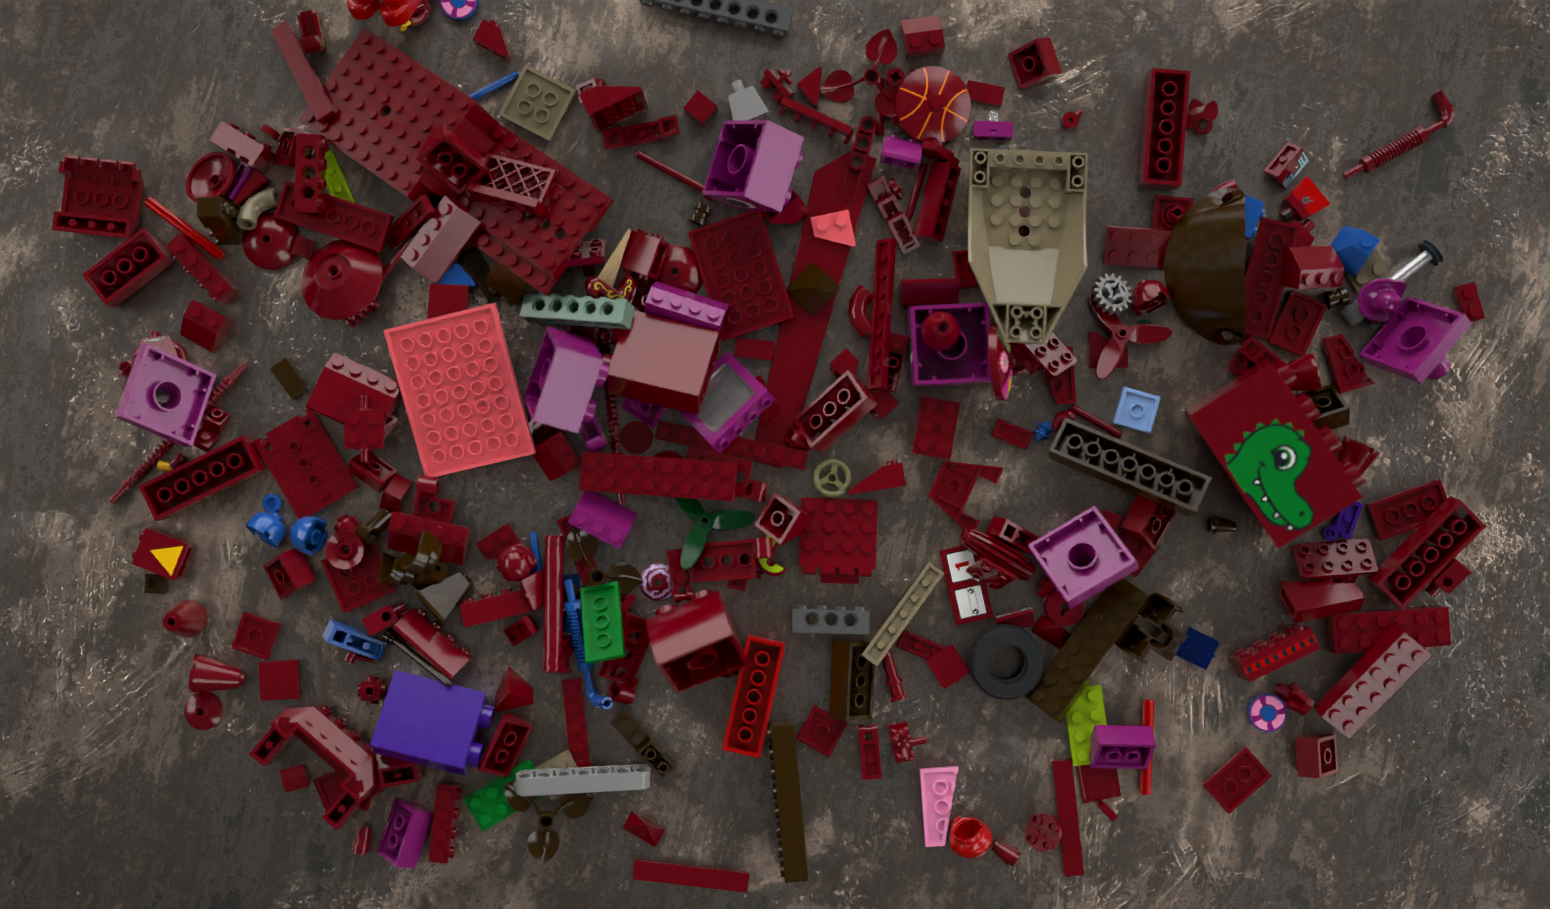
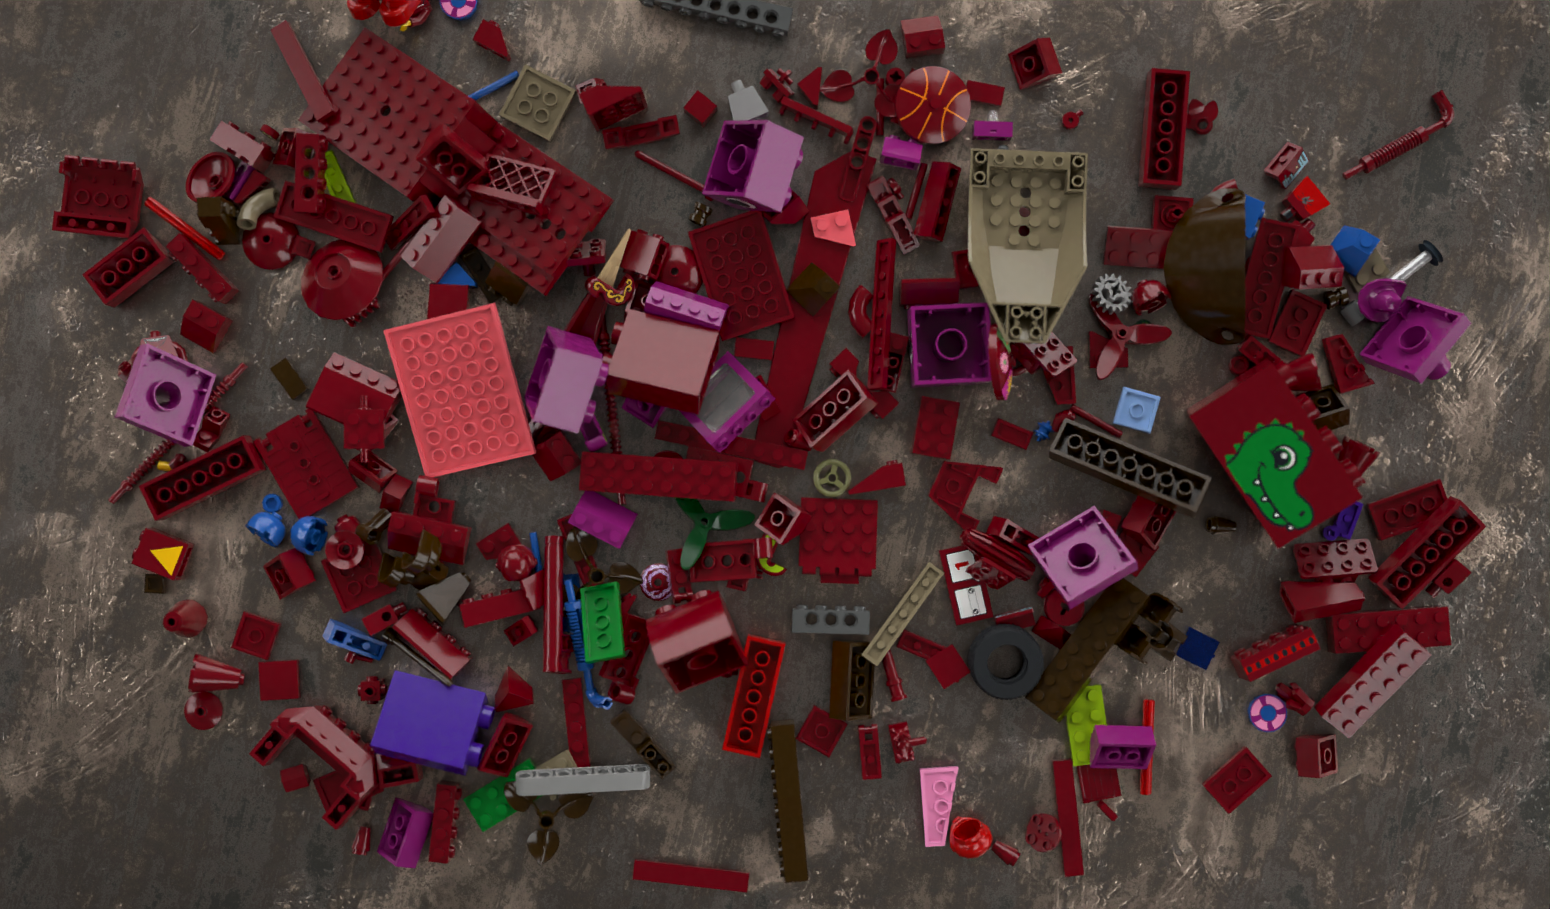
(311, 32): dark red animal -> none
(535, 312): sand green brick -> none
(636, 437): dark red piece -> none
(643, 828): dark red slope -> none
(934, 337): dark red piece -> none
(937, 151): dark red plate -> none
(1469, 301): dark red plate -> none

